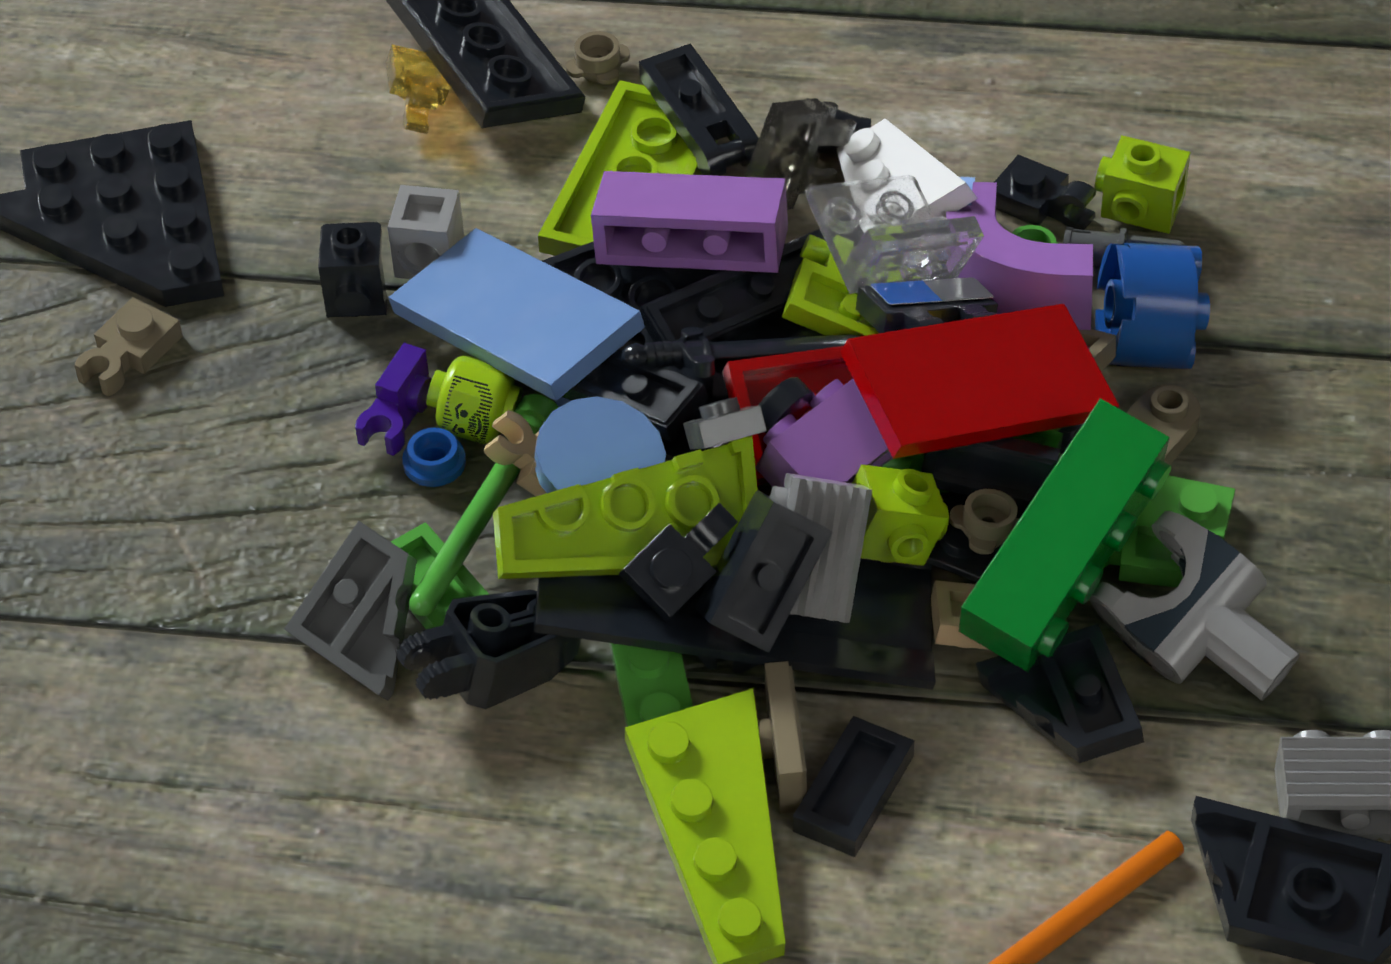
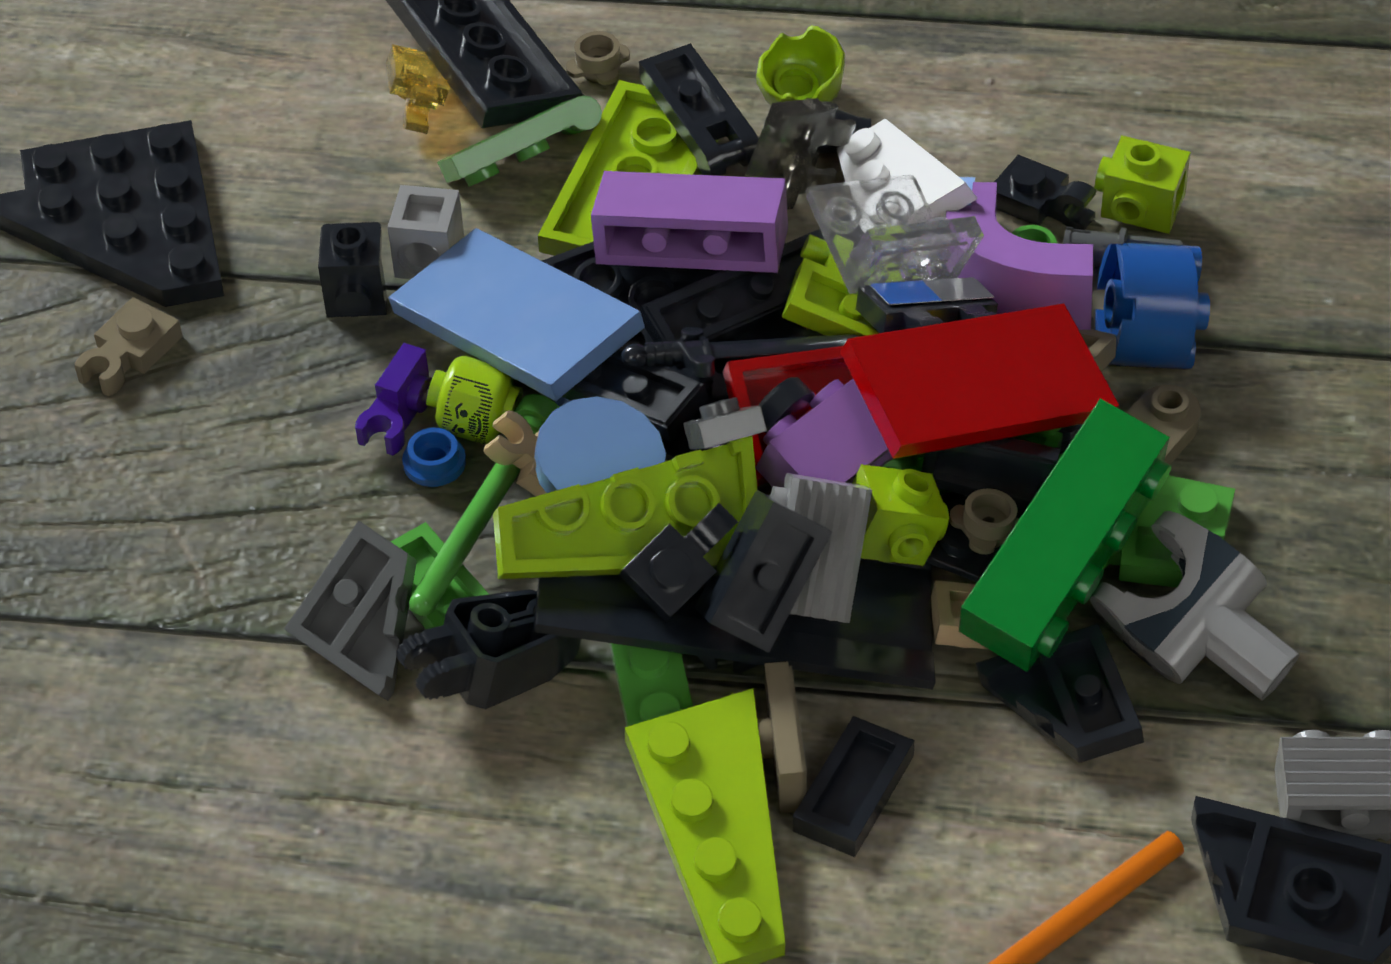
(523, 139): none -> bright green plate
(802, 67): none -> lime hair

